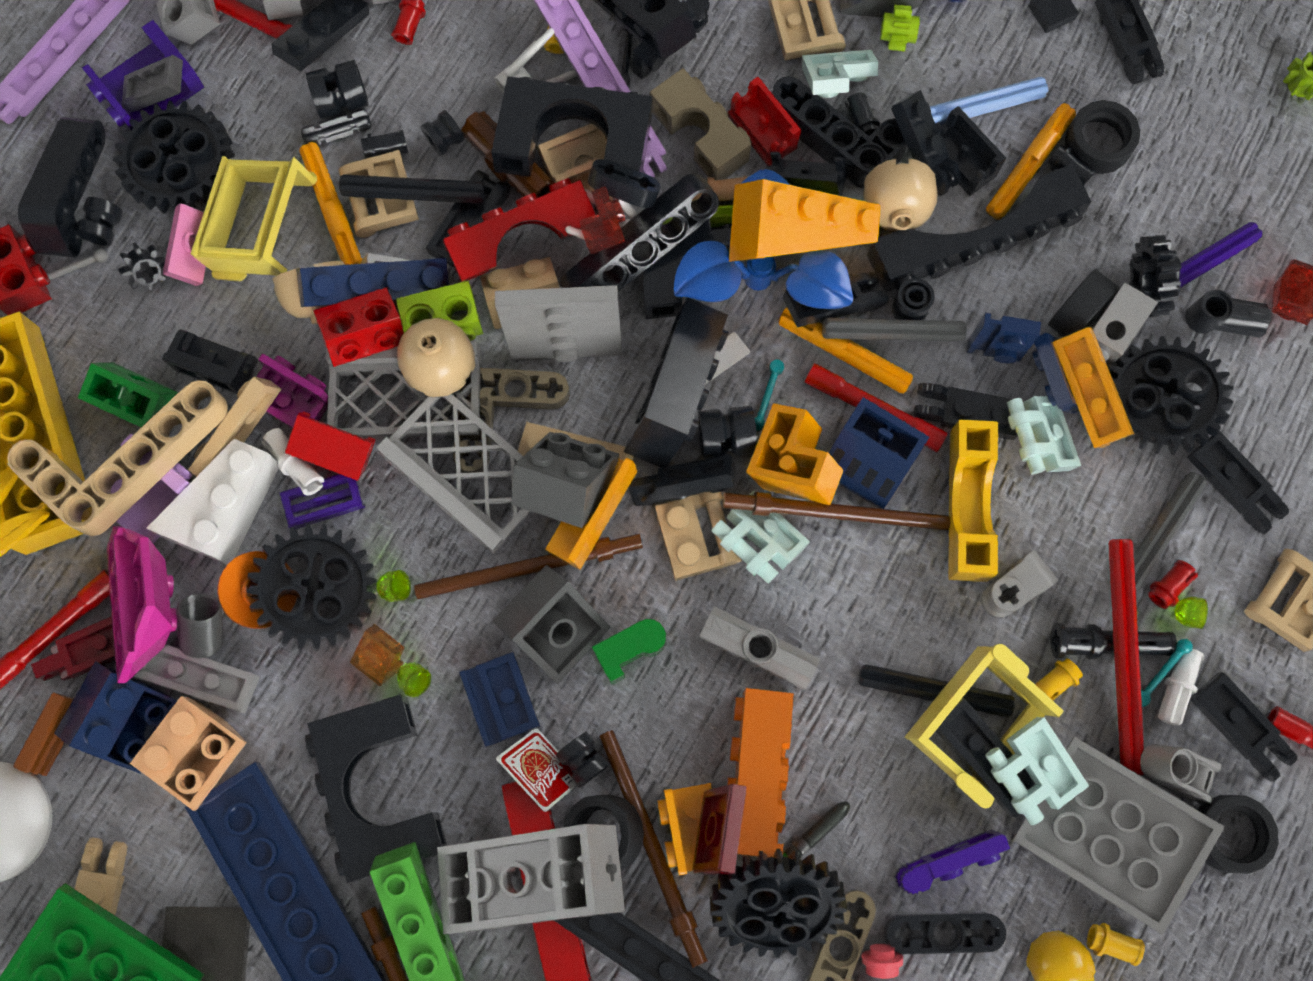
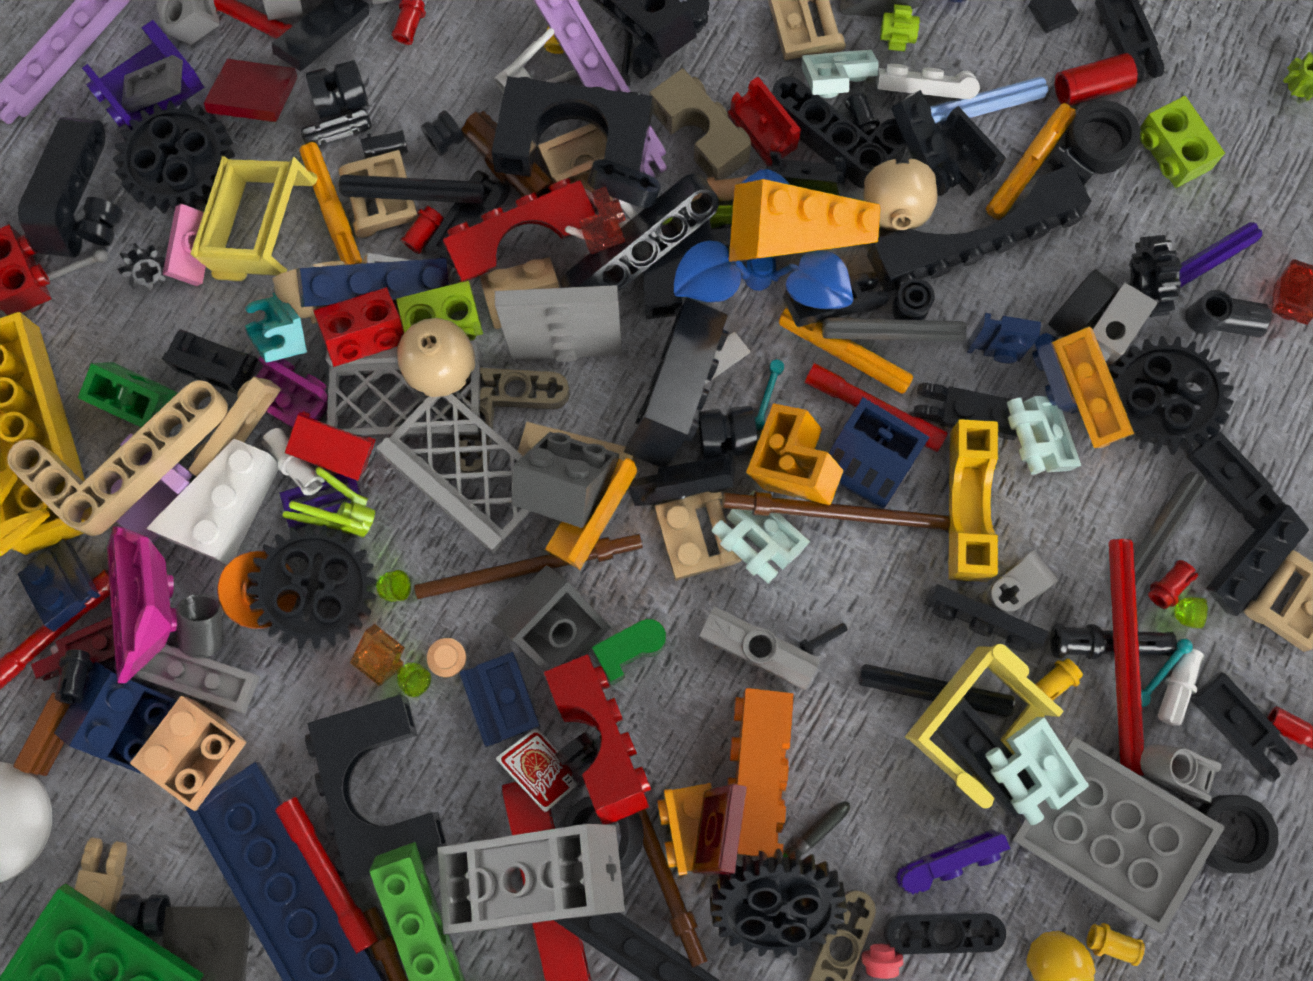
(58, 585): none -> dark blue plate
(73, 676): none -> black pin
(144, 914): none -> black wheel
(251, 90): none -> dark red tile
(279, 332): none -> teal hinge
(349, 914): none -> red piece
(350, 517): none -> lime plant
(422, 229): none -> red pin
(446, 657): none -> light nougat plate
(611, 780): none -> red arch
(809, 646): none -> black piece
(930, 82): none -> white plate
(985, 619): none -> black plate
(1096, 79): none -> red pin
(1187, 137): none -> lime brick
(1257, 559): none -> black plate

